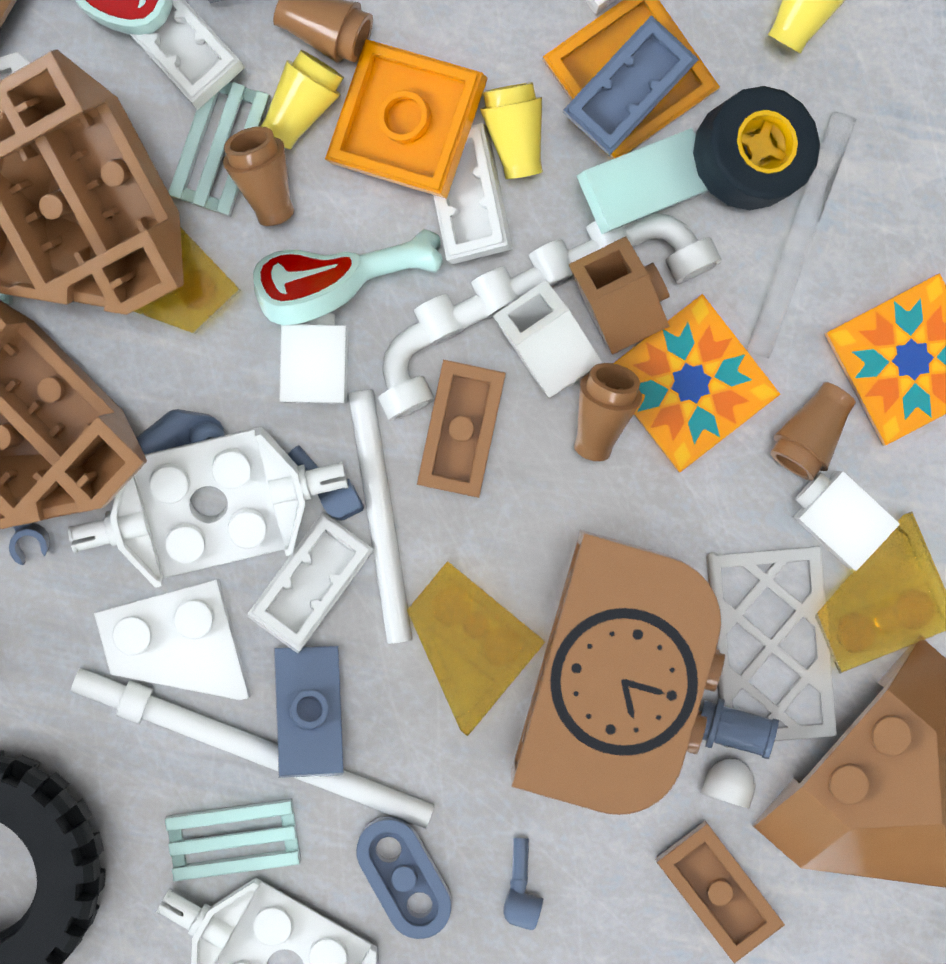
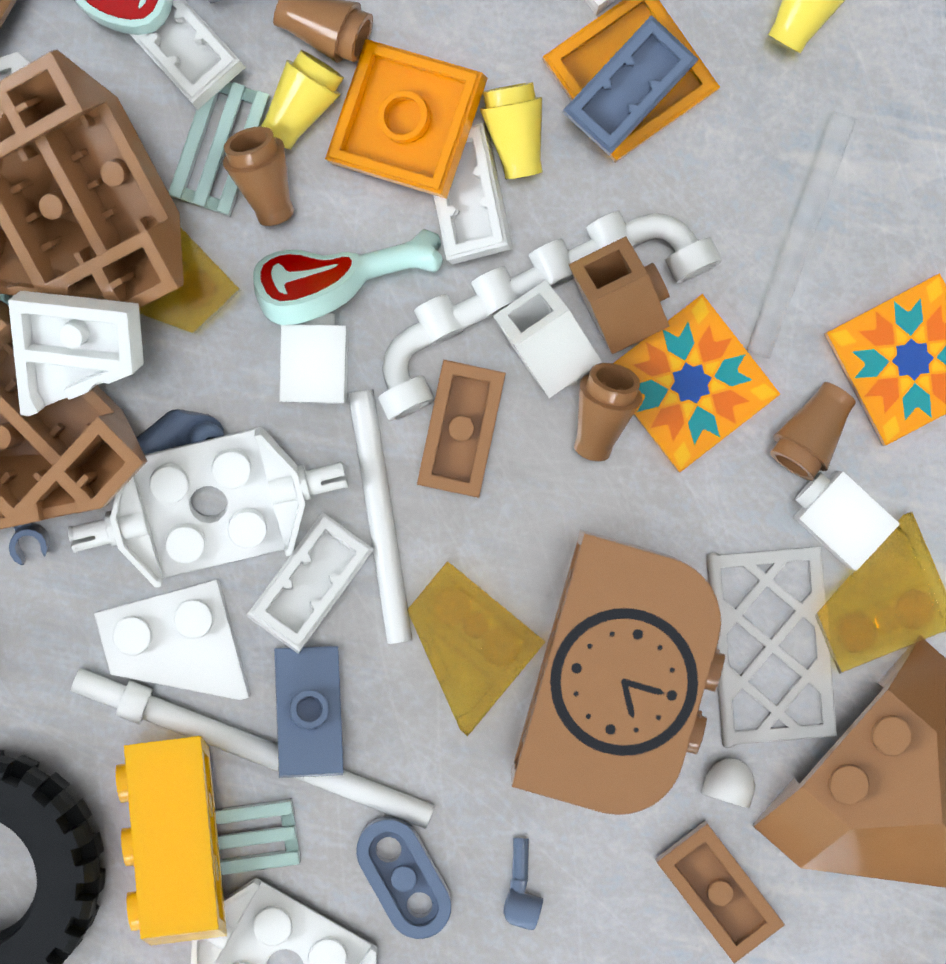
(70, 345): none -> white wing
(171, 841): none -> yellow brick
(337, 503): sand blue hand -> none
(642, 182): light aqua tile -> none
(738, 729): sand blue pin -> none
(777, 137): black wheel -> none

